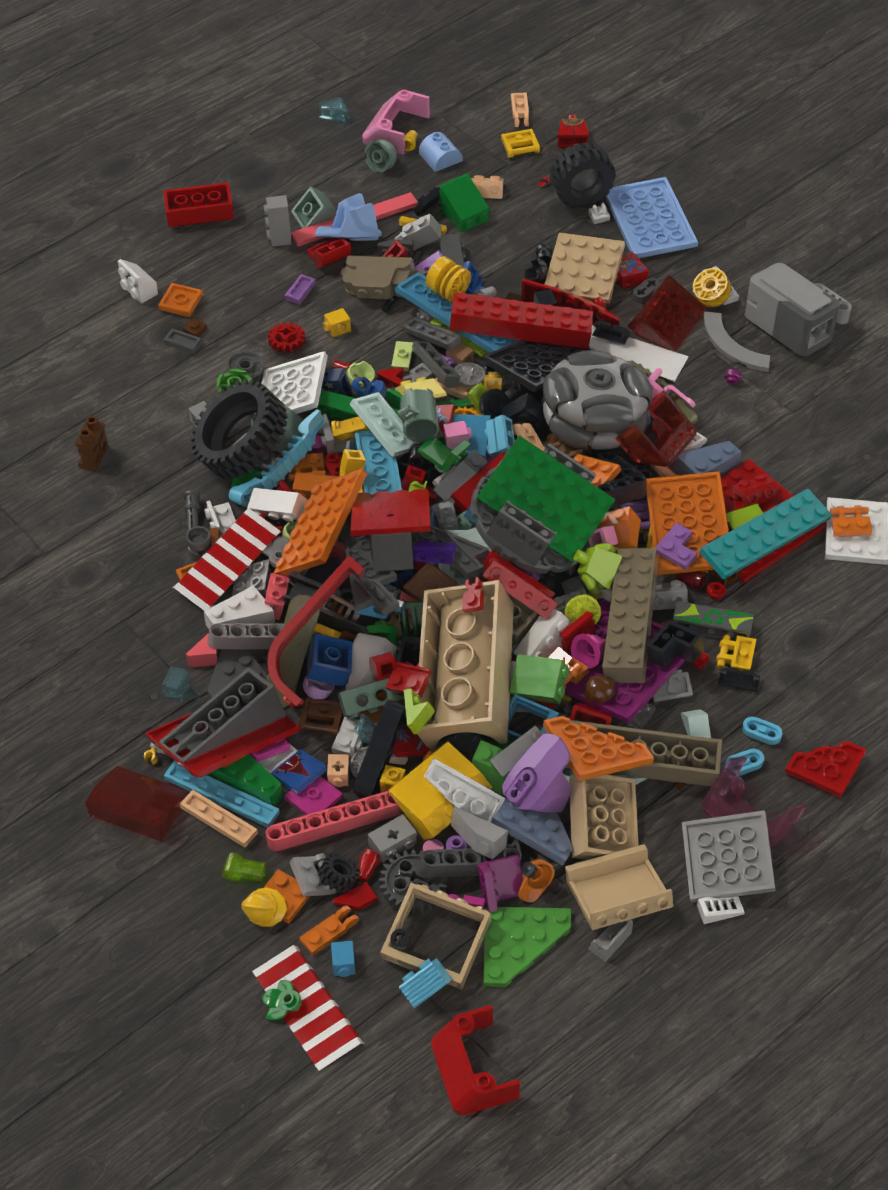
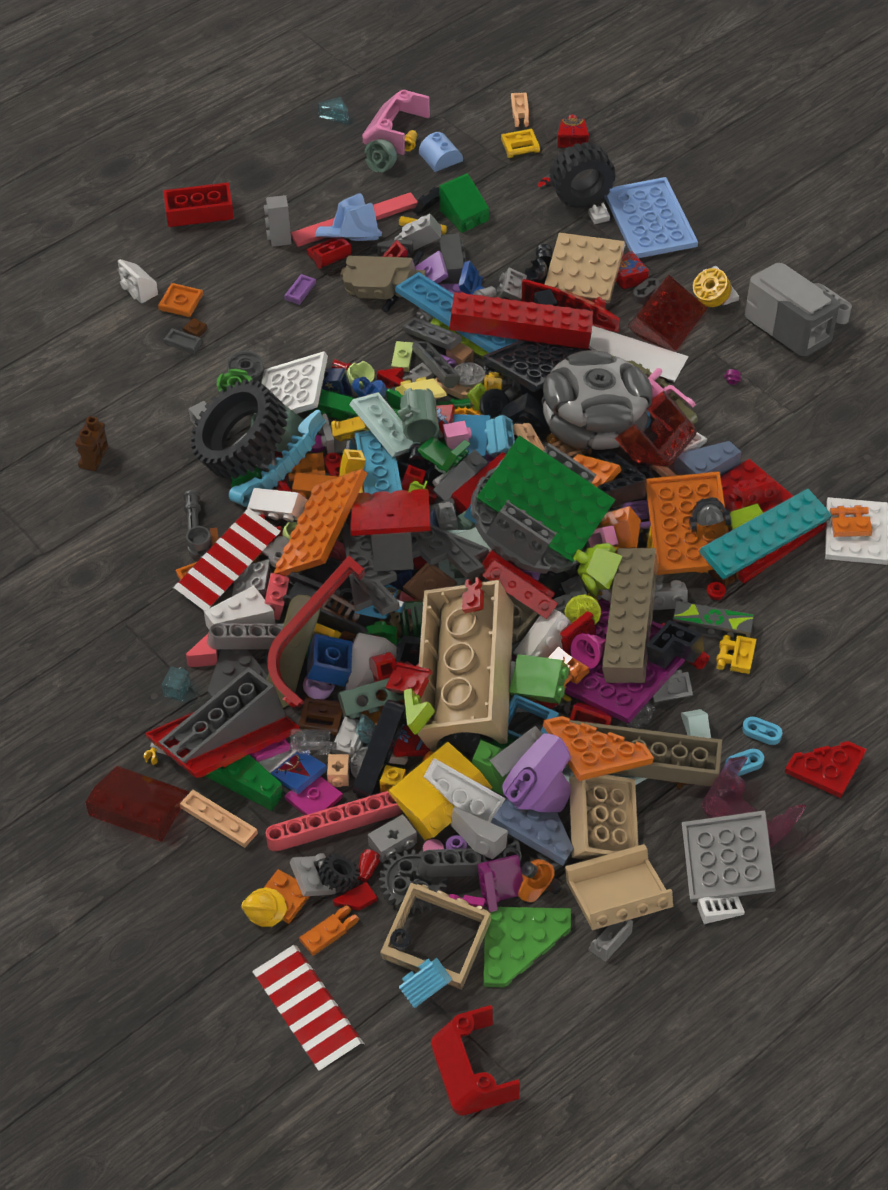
(220, 516): white bracket -> none
(223, 795): medium azure plate -> none
(238, 867): clear neon green piece -> none
(281, 1000): green plate -> none
(286, 337): red gear -> none
(311, 739): none -> clear bracket
(313, 208): sand green slope -> none
(337, 322): yellow brick -> none
(343, 958): dark azure brick -> none
(434, 552): dark purple bracket -> none
(447, 277): yellow wheel -> none
(489, 187): light nougat bracket -> none
(511, 284): none -> light grey bracket
(599, 689): reddish brown hair -> none
(616, 333): black hinge -> none
(673, 547): medium lavender plate -> none
(692, 579): dark red cone -> none
(708, 512): none -> cap
(731, 349): light grey tile -> none
(737, 679): black hinge -> none

